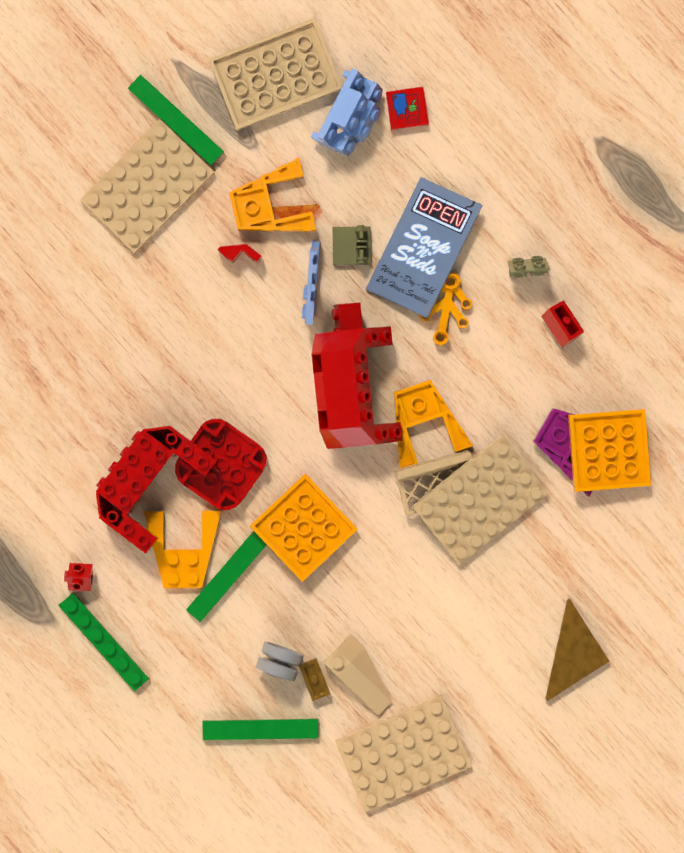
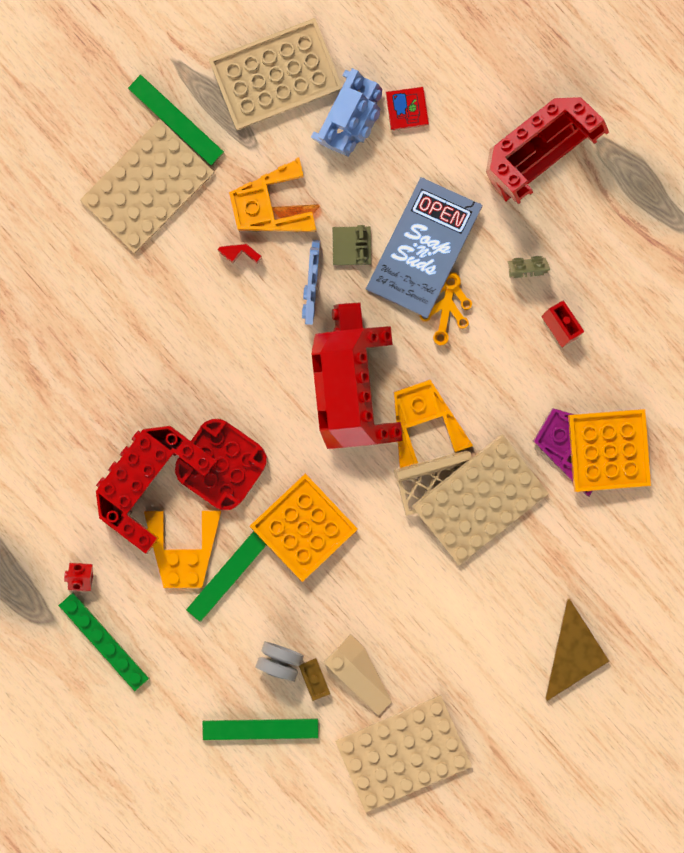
(540, 144): none -> red wedge

